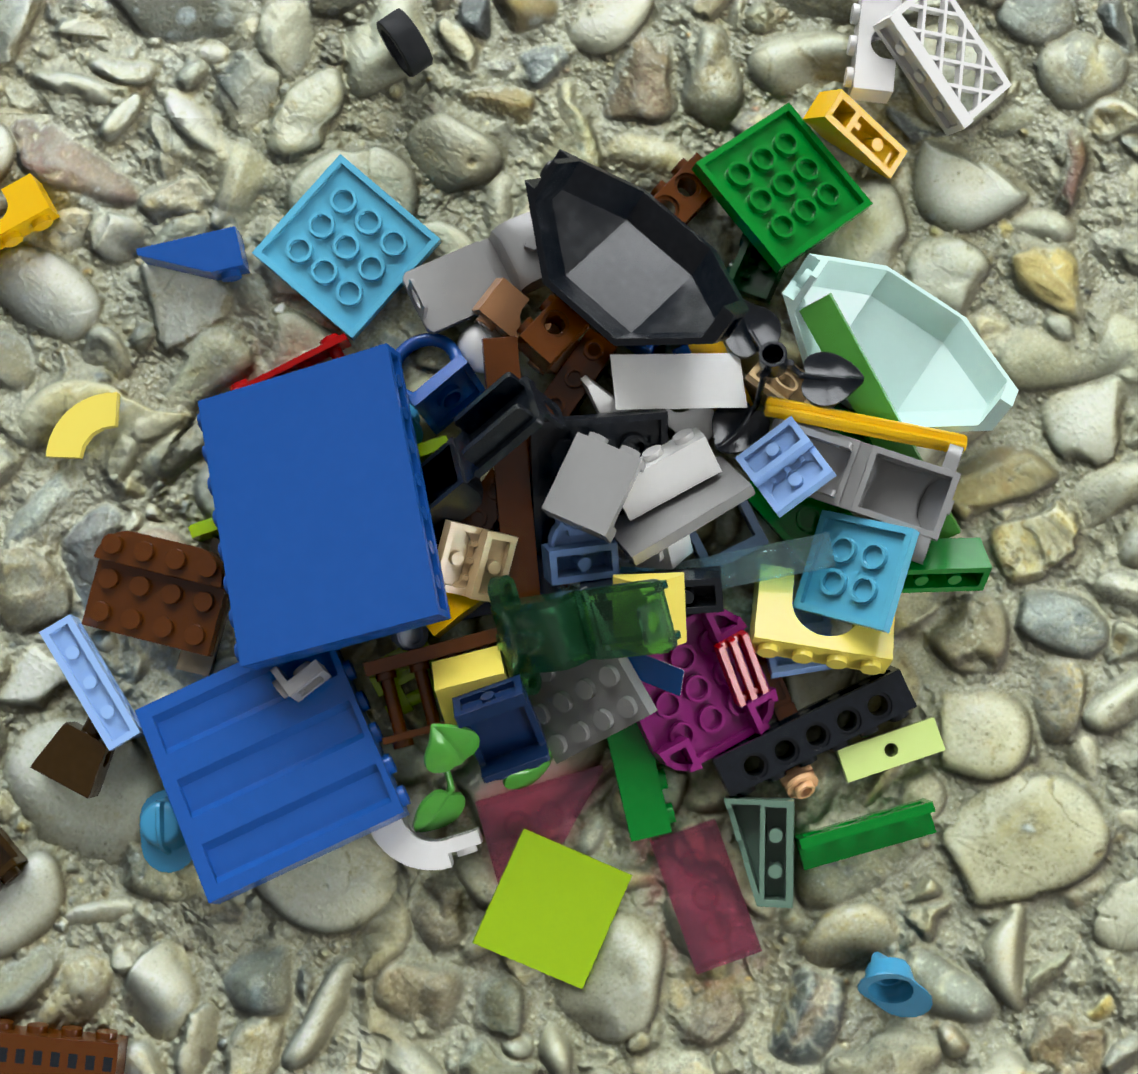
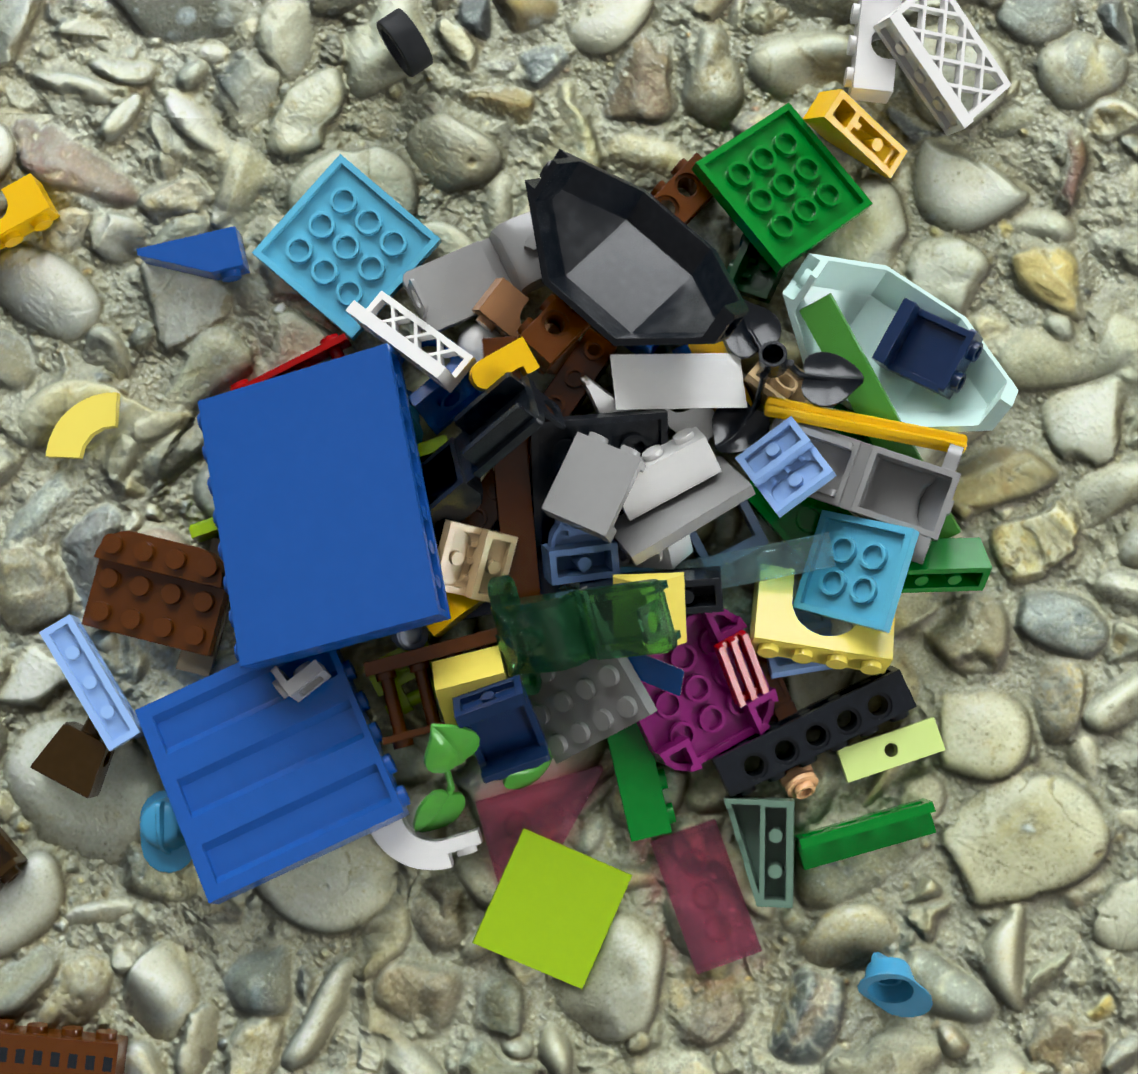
(410, 346): none -> white fence
(507, 359): none -> yellow leg
(928, 349): none -> dark blue panel

